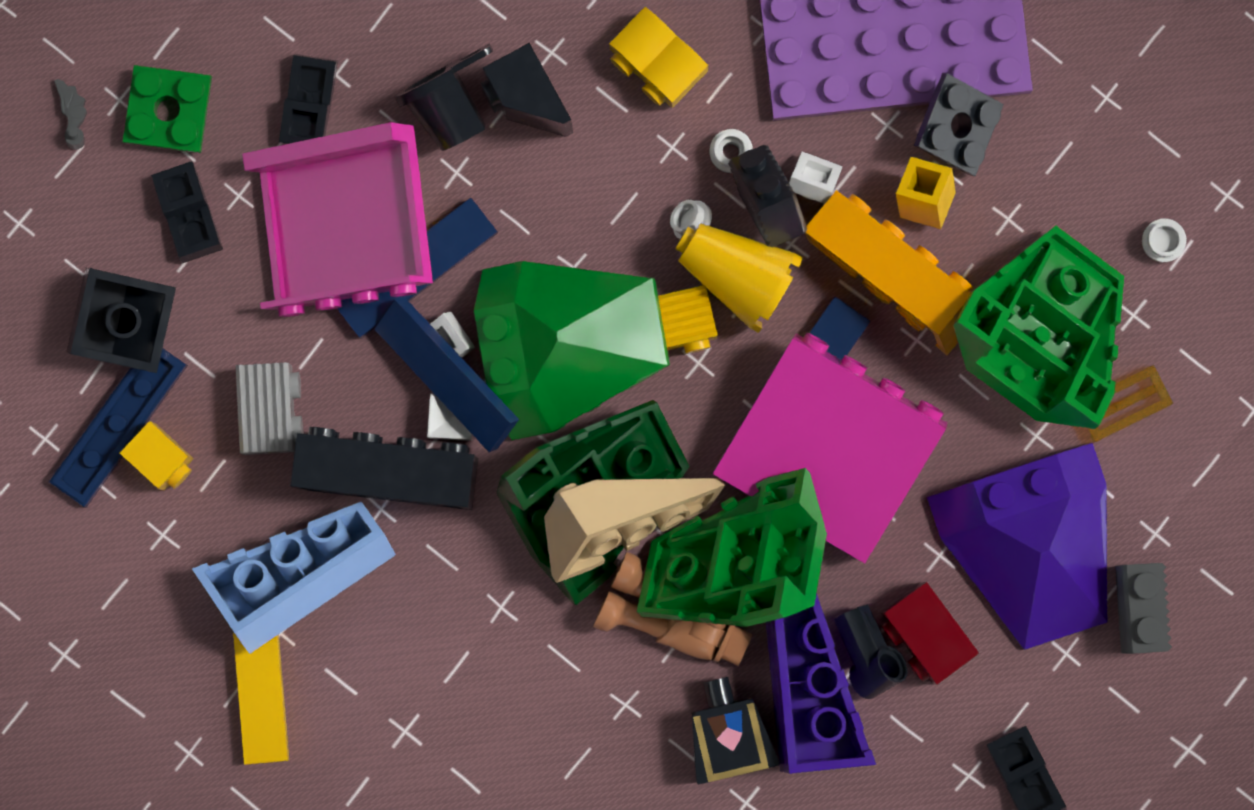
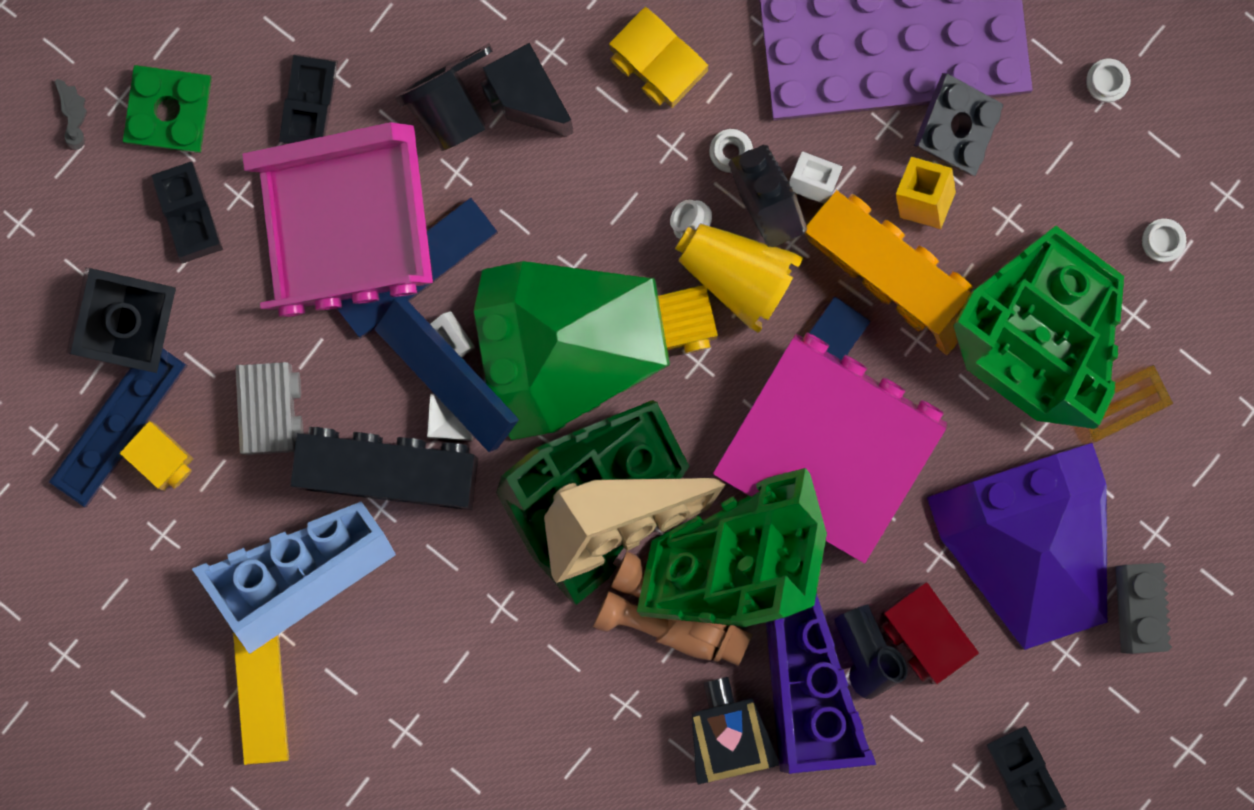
(1108, 80): none -> white plate

